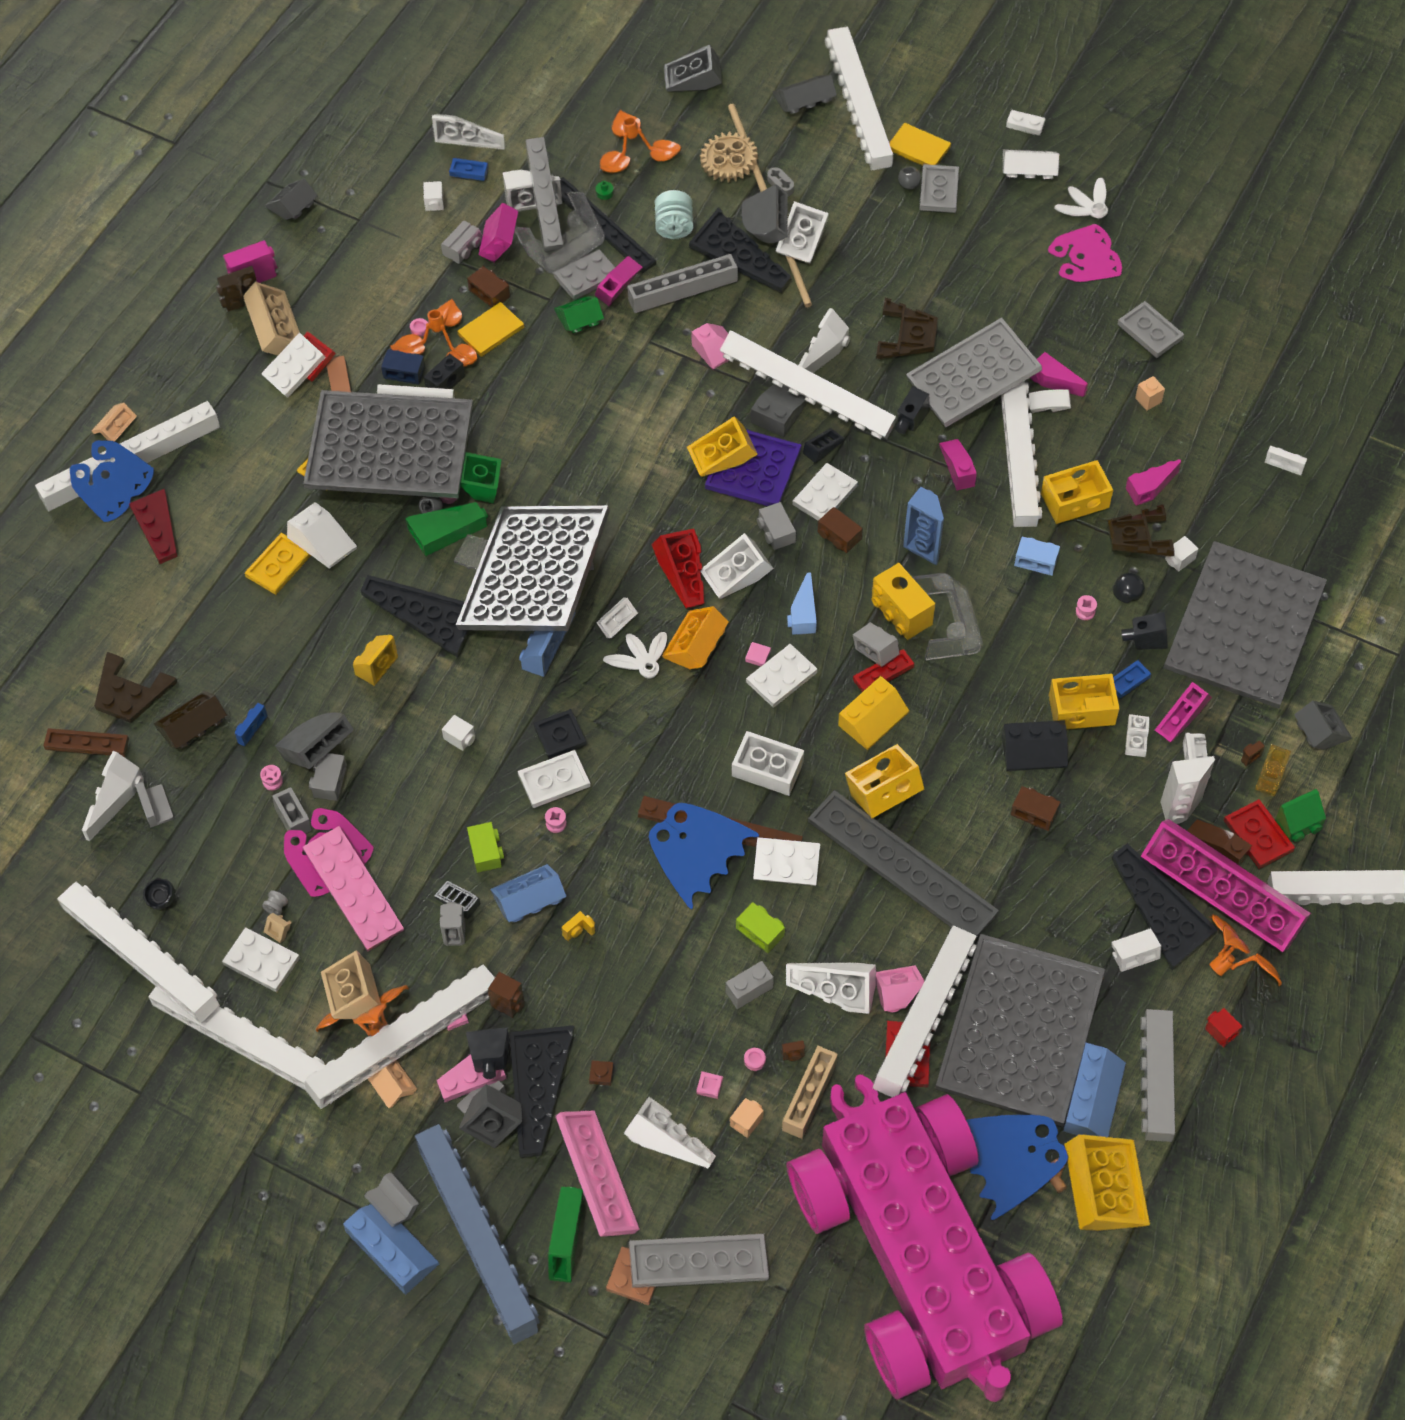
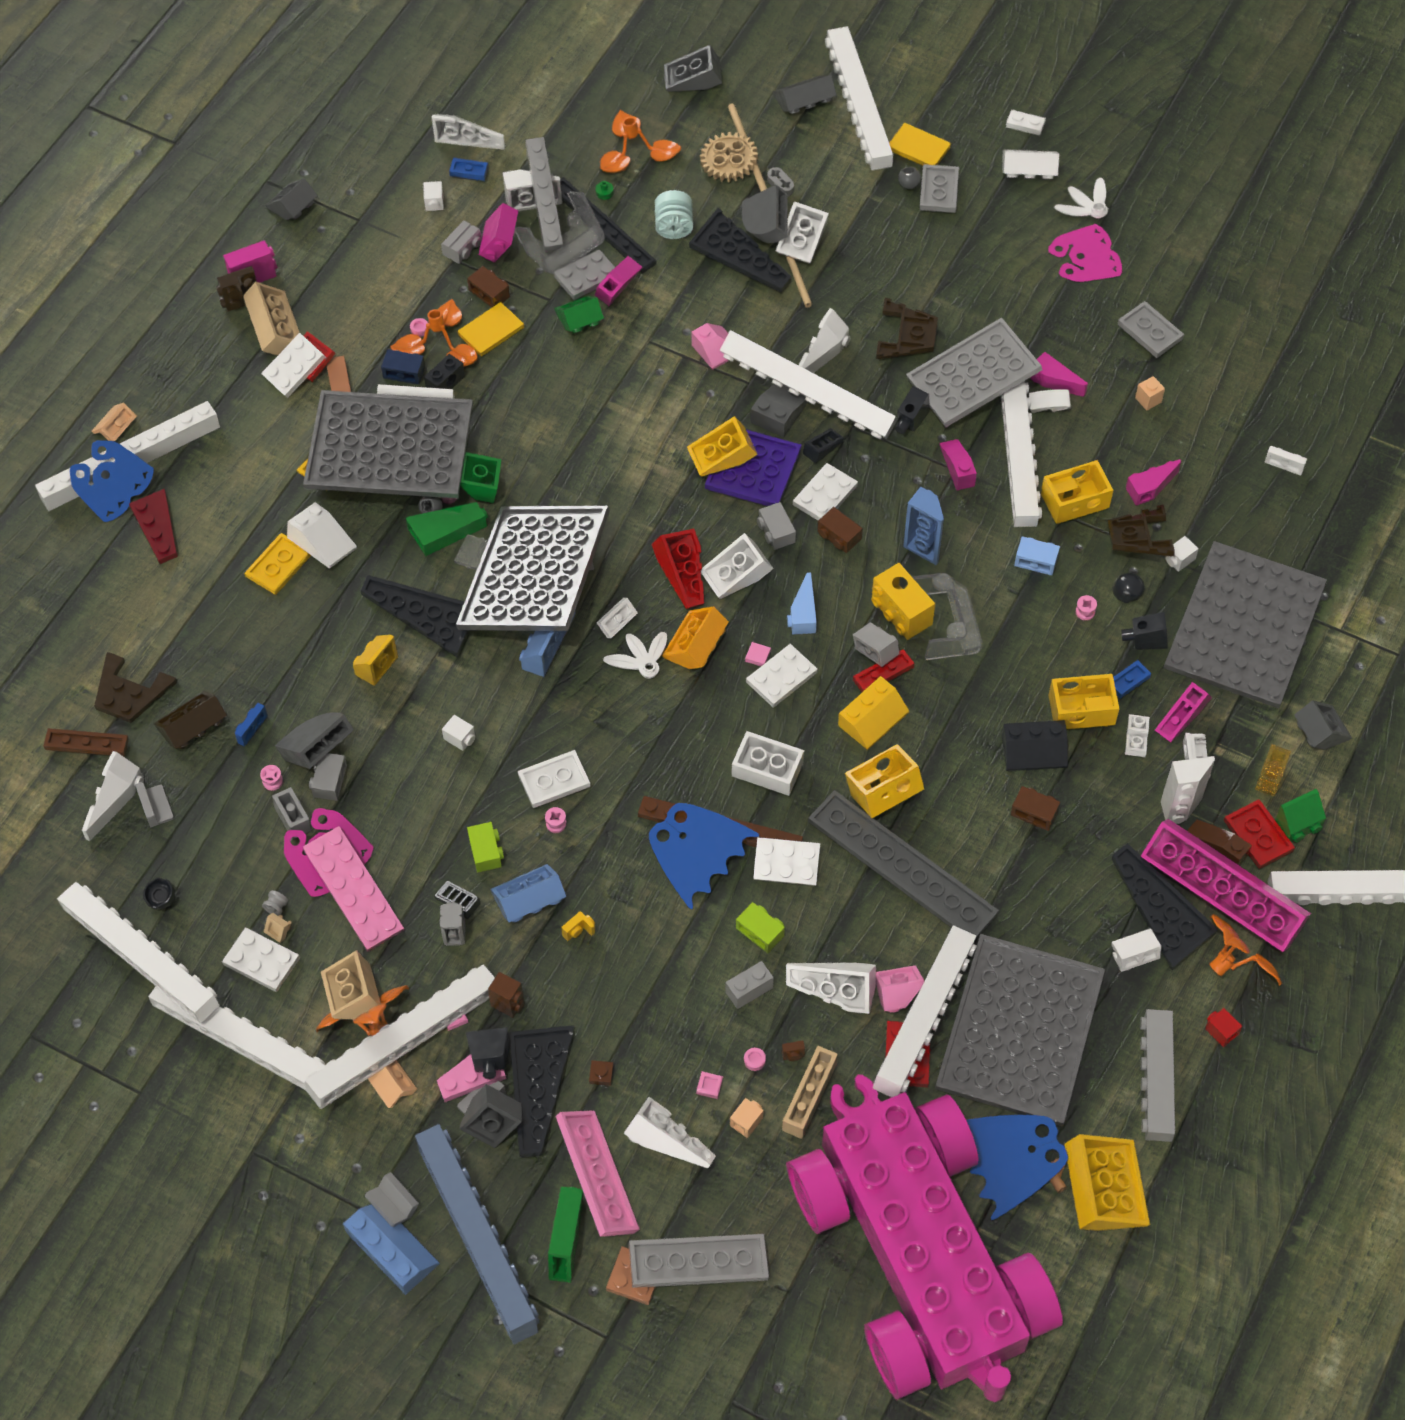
(559, 734): black plate -> none
(682, 283): light grey brick -> none
(1095, 1092): medium blue slope -> none
(1252, 752): reddish brown plate -> none

